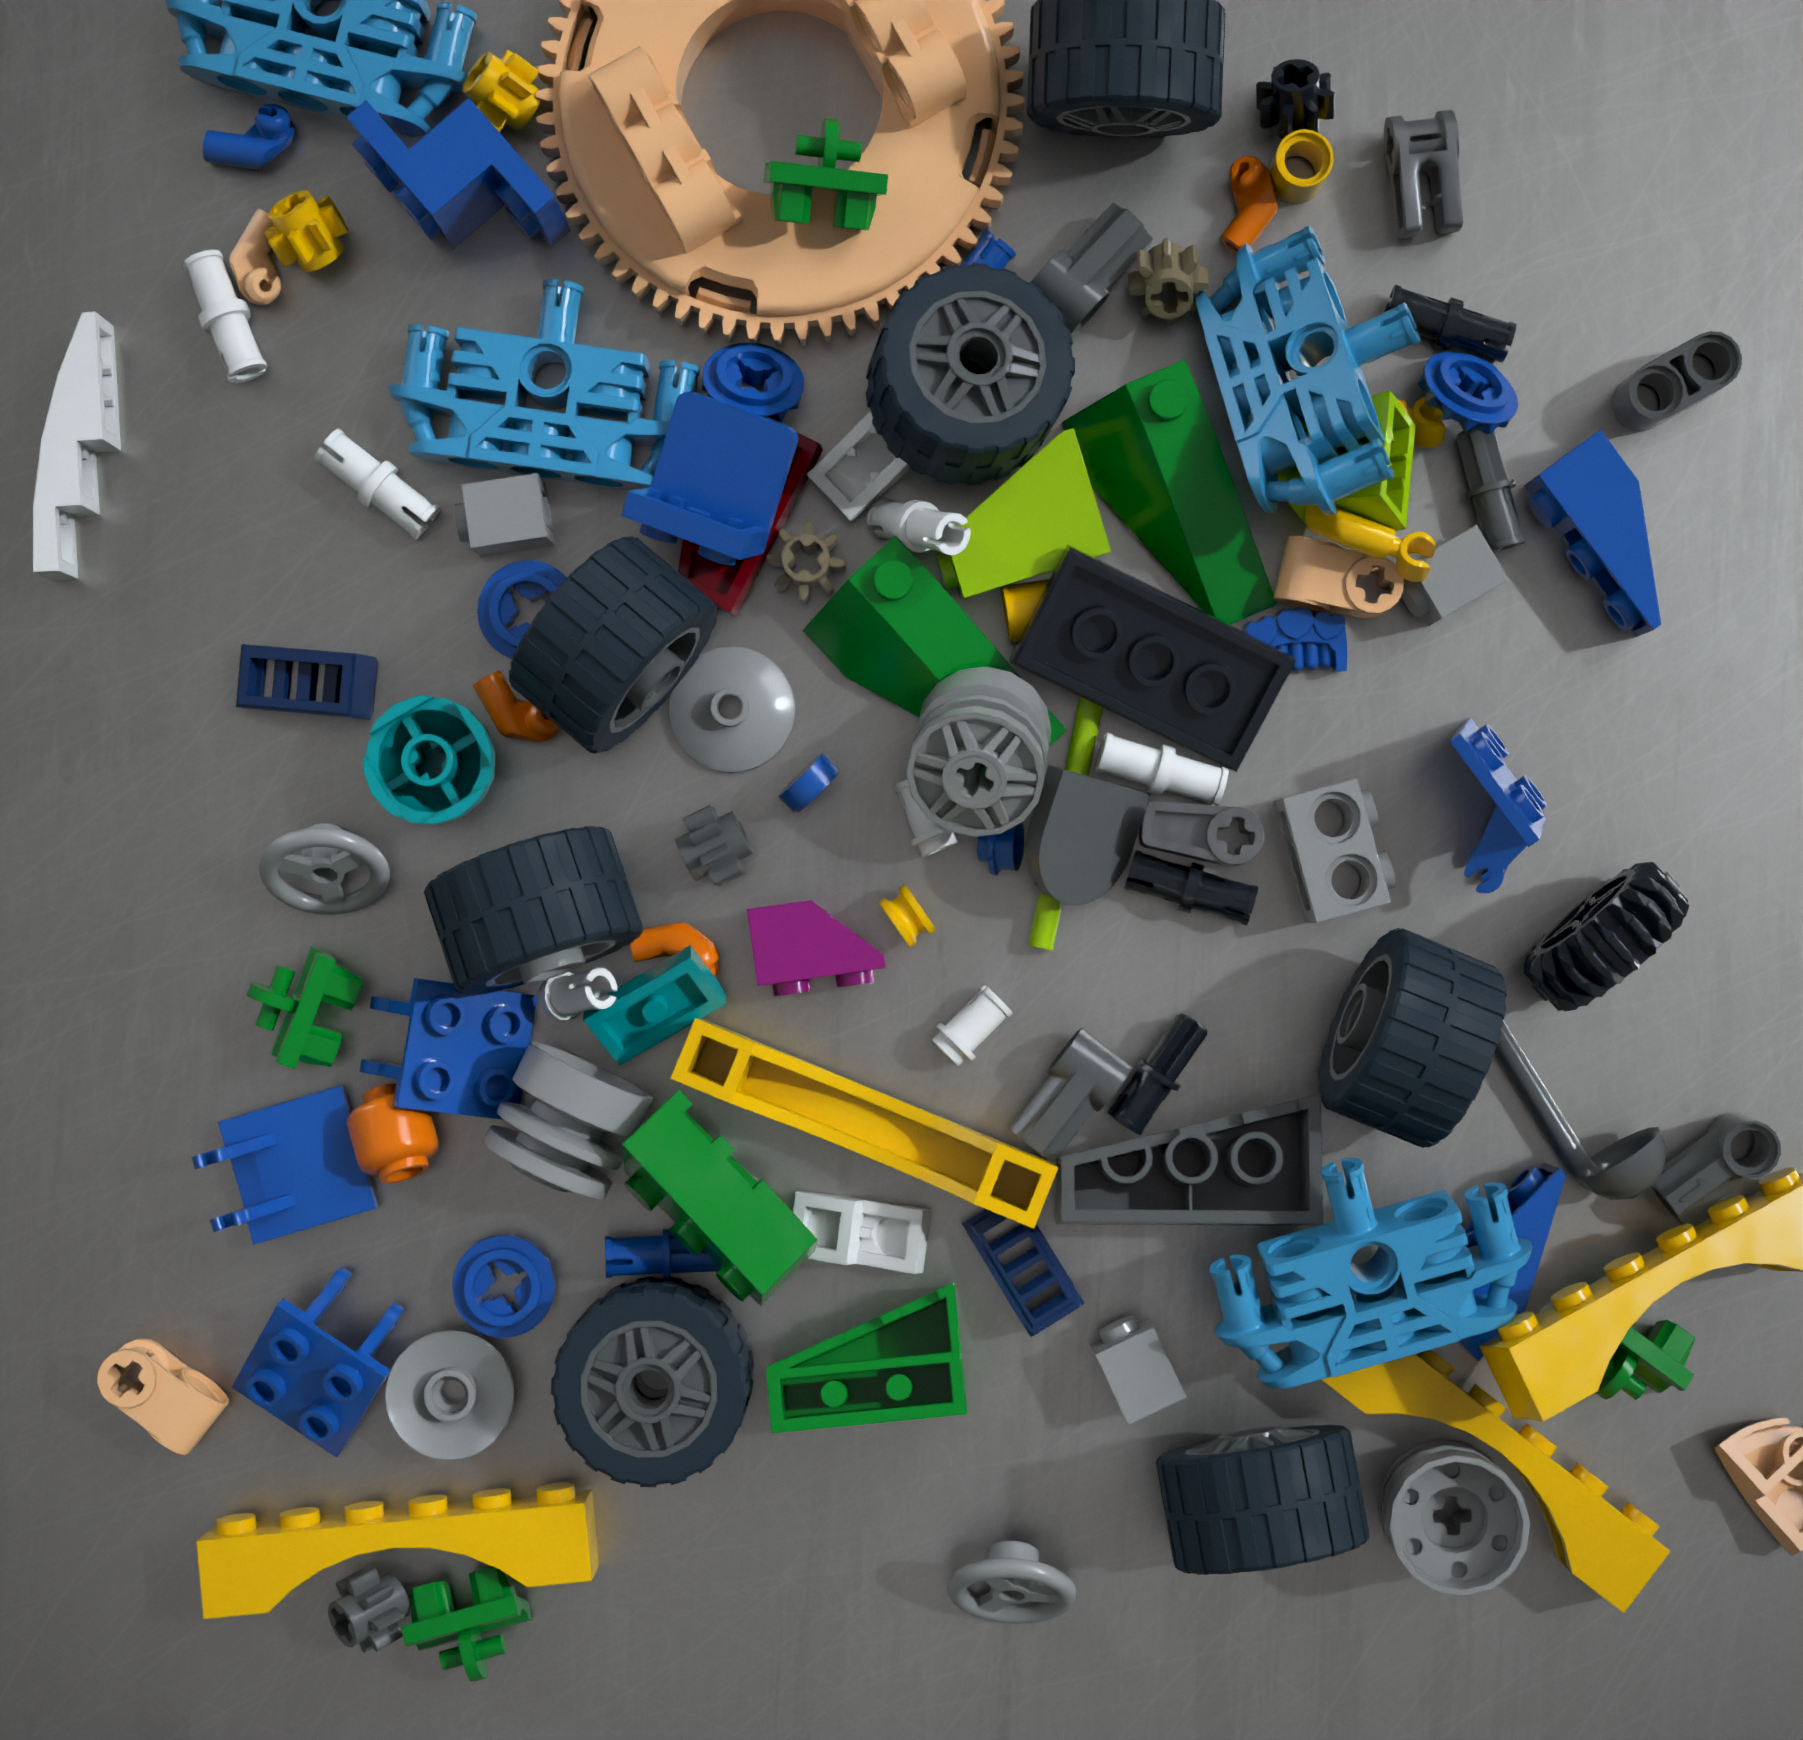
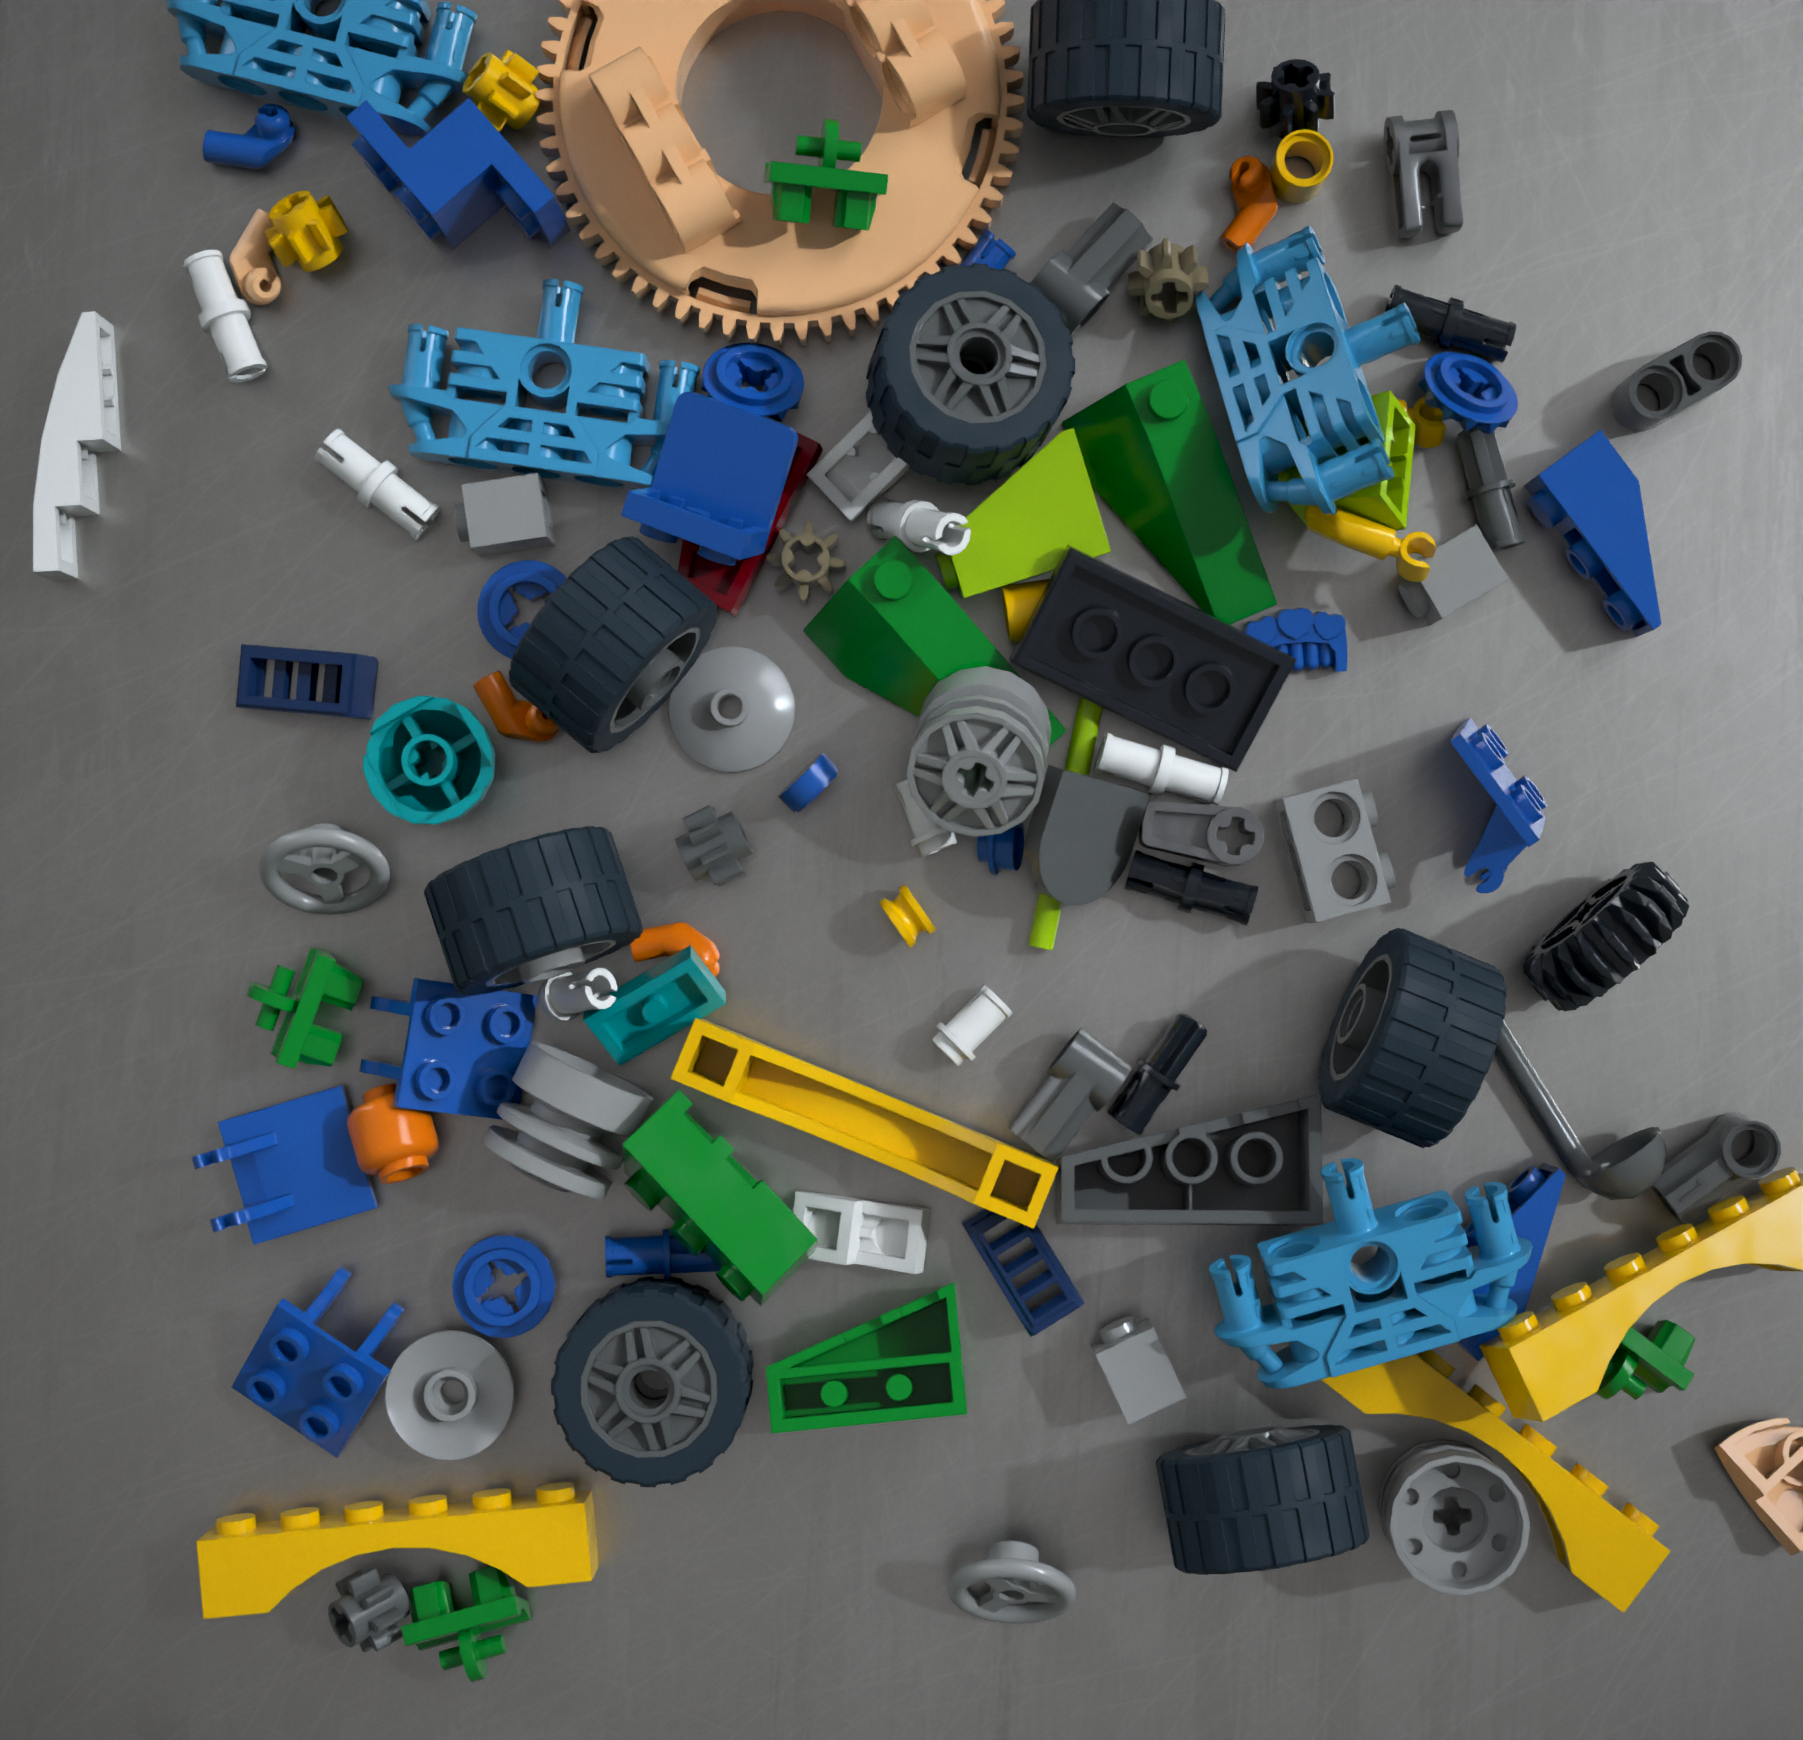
(168, 1399): light nougat piece -> none
(804, 943): magenta slope -> none
(1325, 577): light nougat piece -> none

